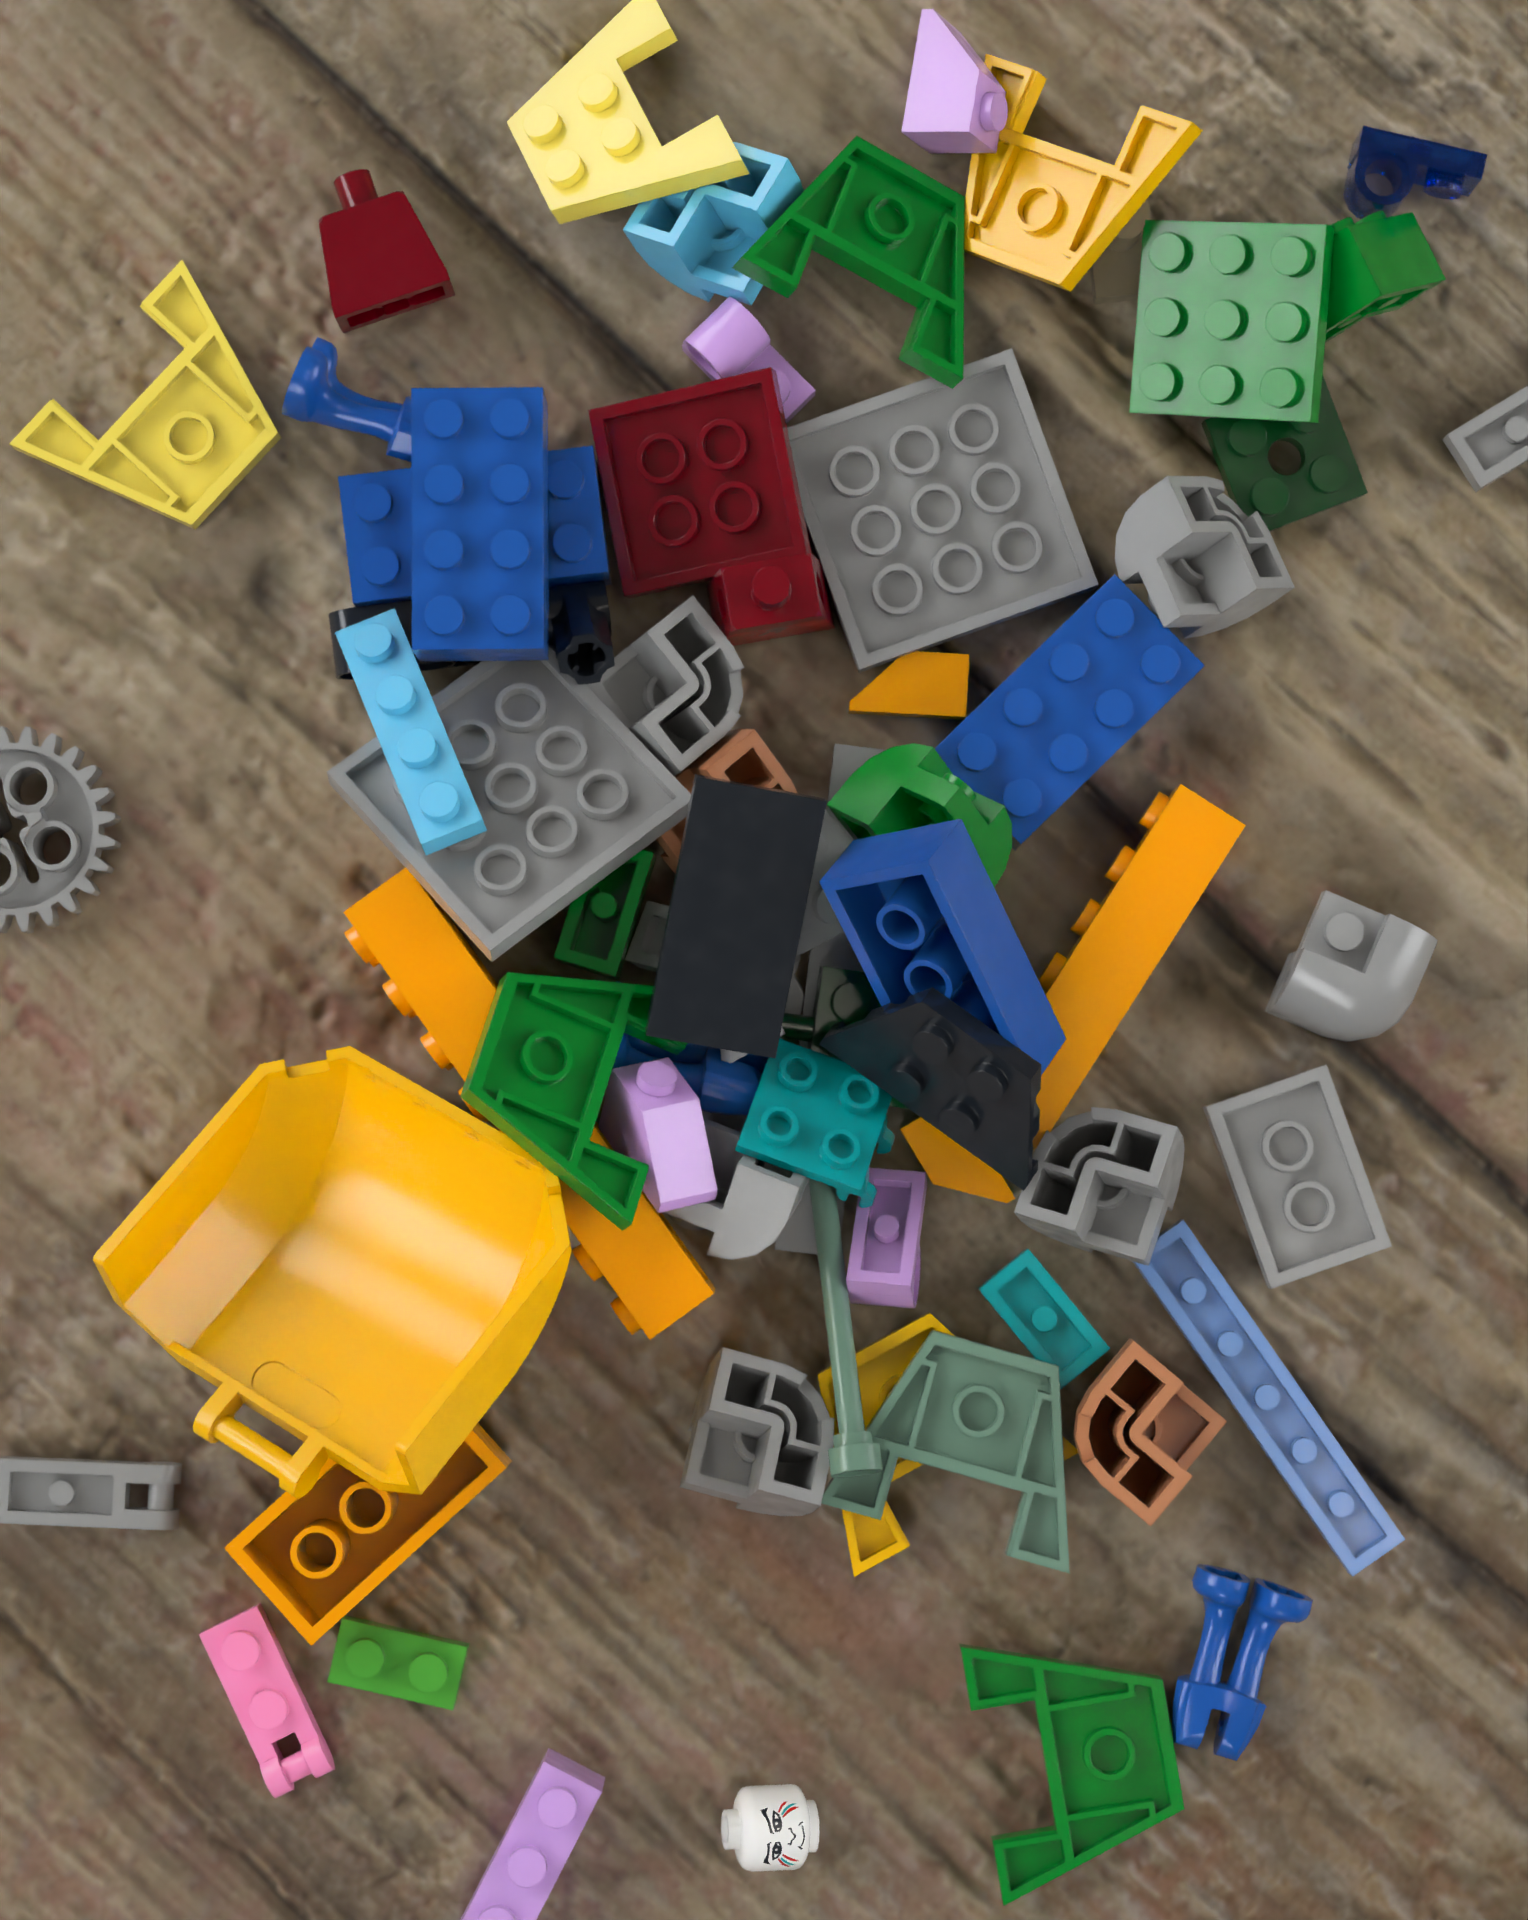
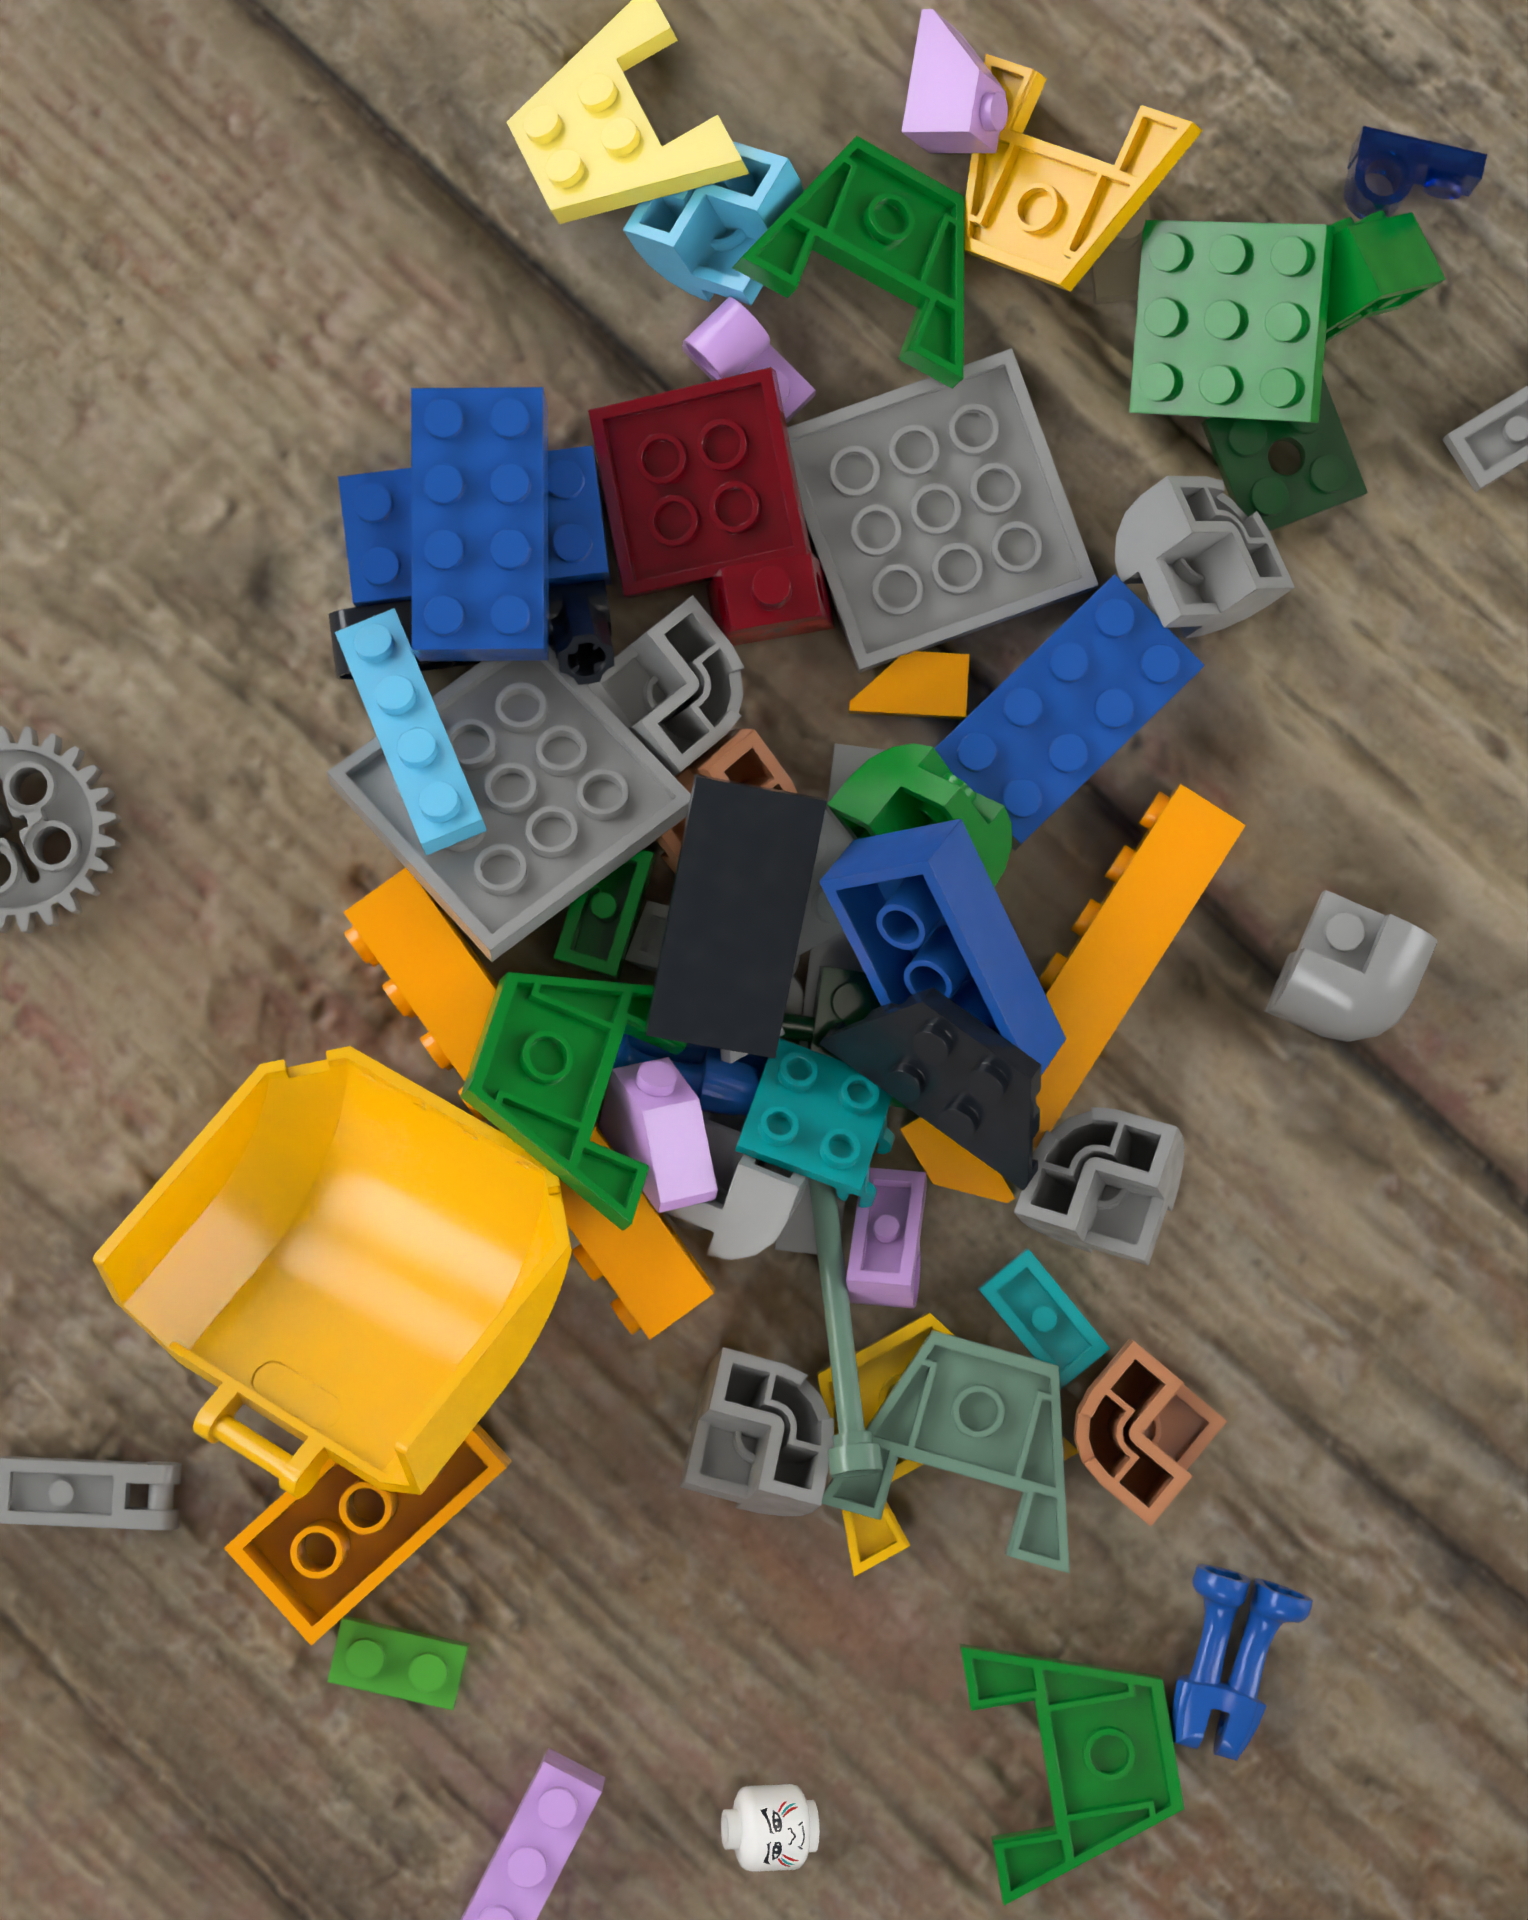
(184, 435): light yellow wing -> none
(266, 1698): bright pink plate -> none
(321, 398): blue piece -> none
(378, 255): dark red torso -> none
(1268, 1400): medium blue plate -> none
(1297, 1176): light grey plate -> none

